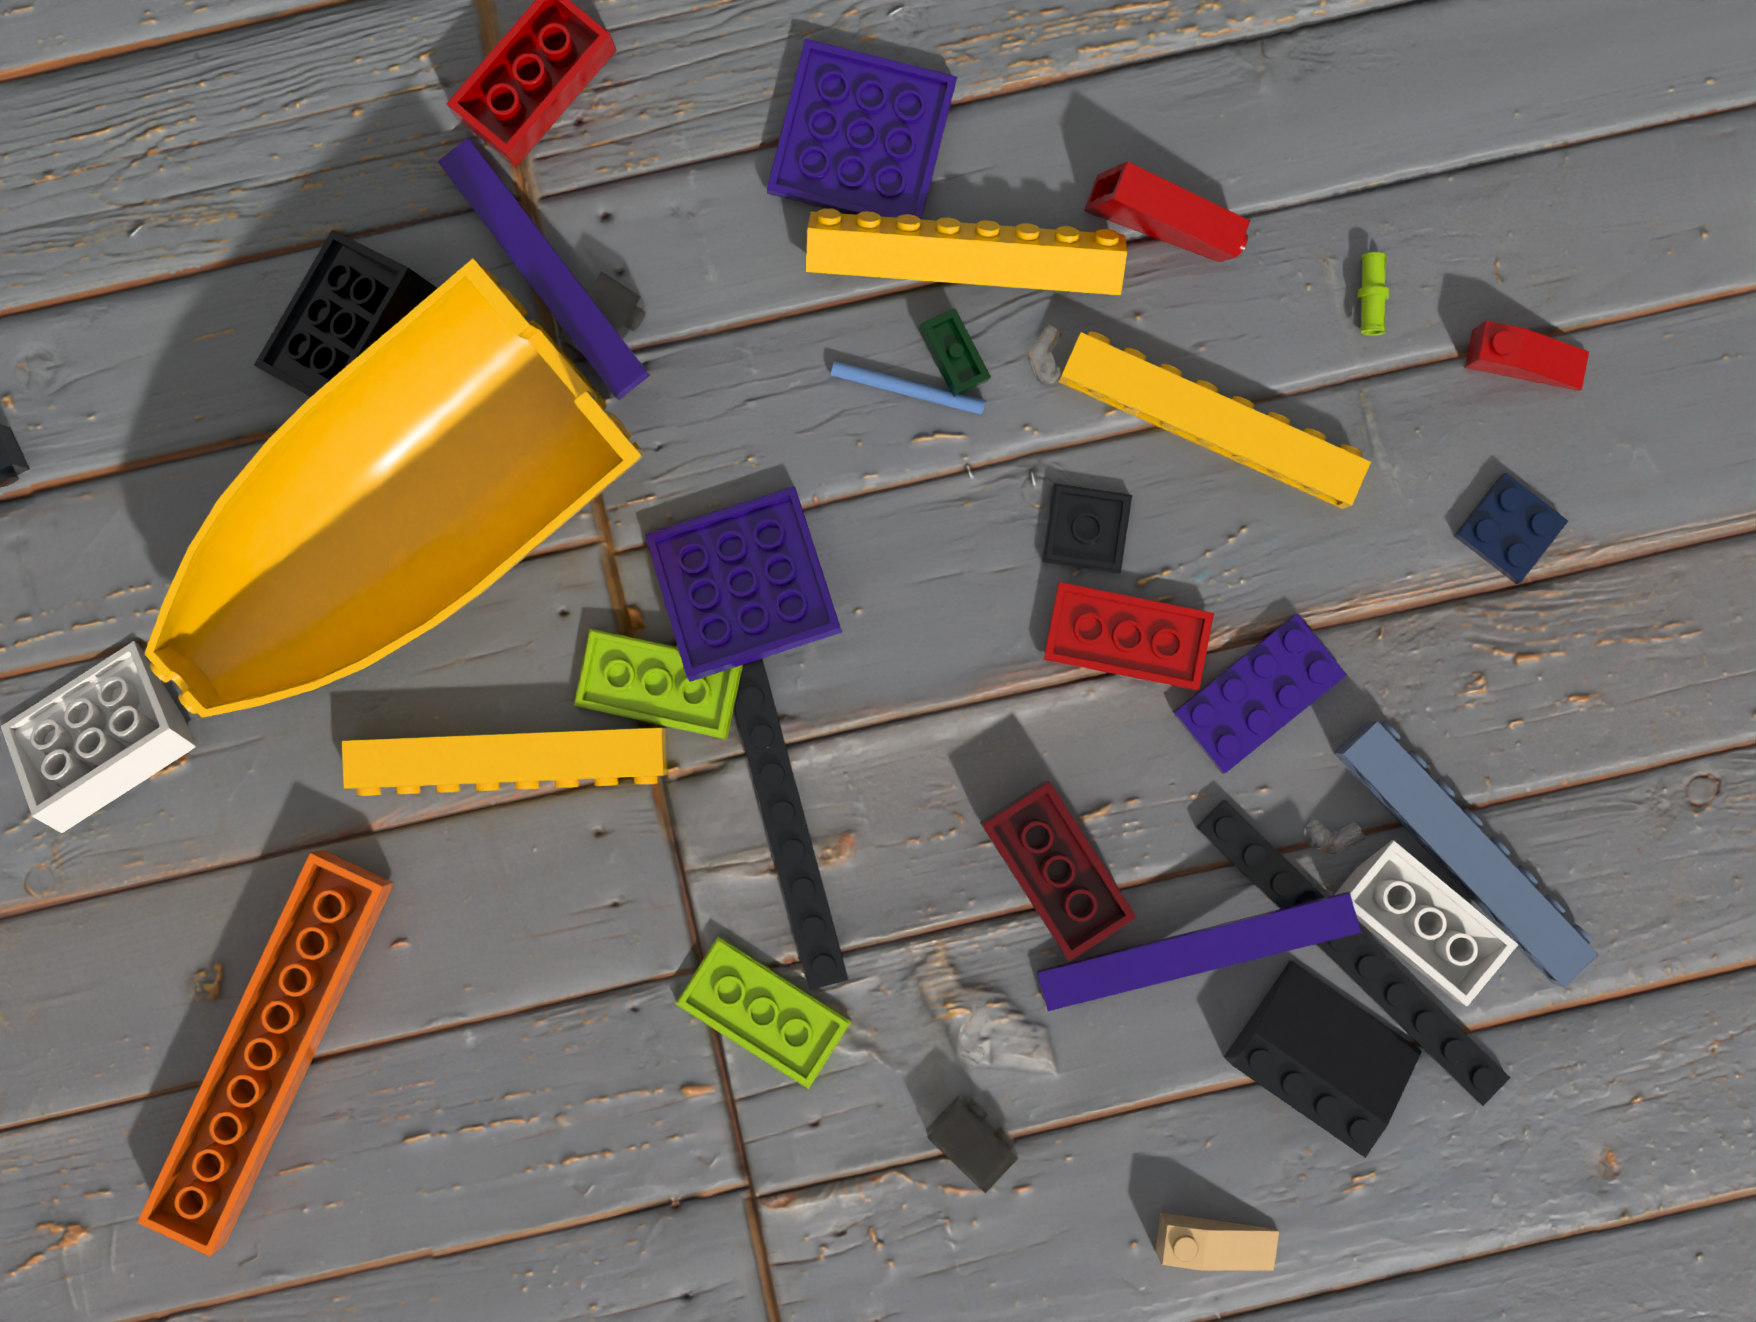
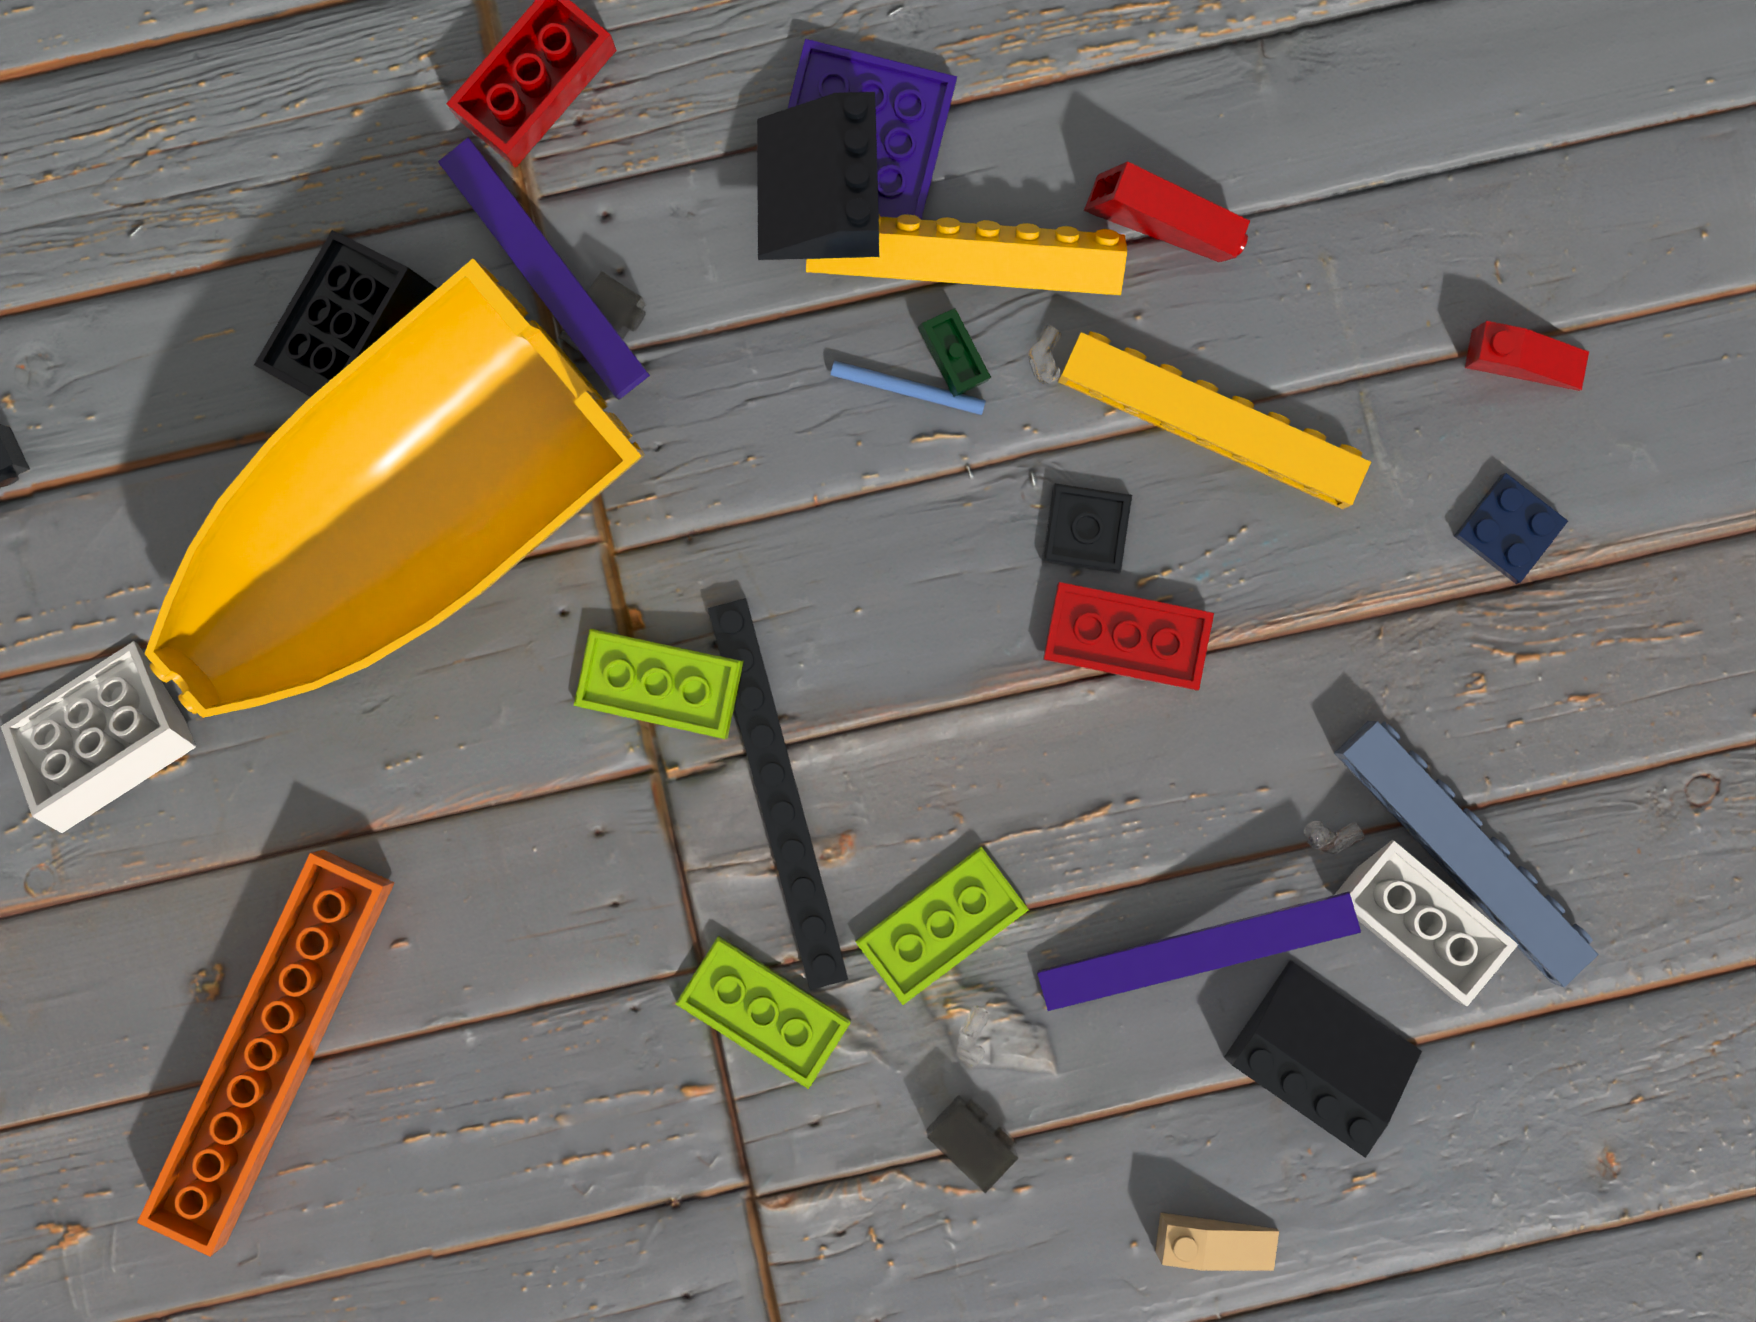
(504, 758): yellow brick -> none
(742, 584): dark purple plate -> none
(819, 179): none -> black slope
(941, 925): none -> lime tile
(1058, 870): dark red brick -> none
(1259, 693): dark purple plate -> none
(1357, 957): black plate -> none
(1373, 293): lime pin -> none

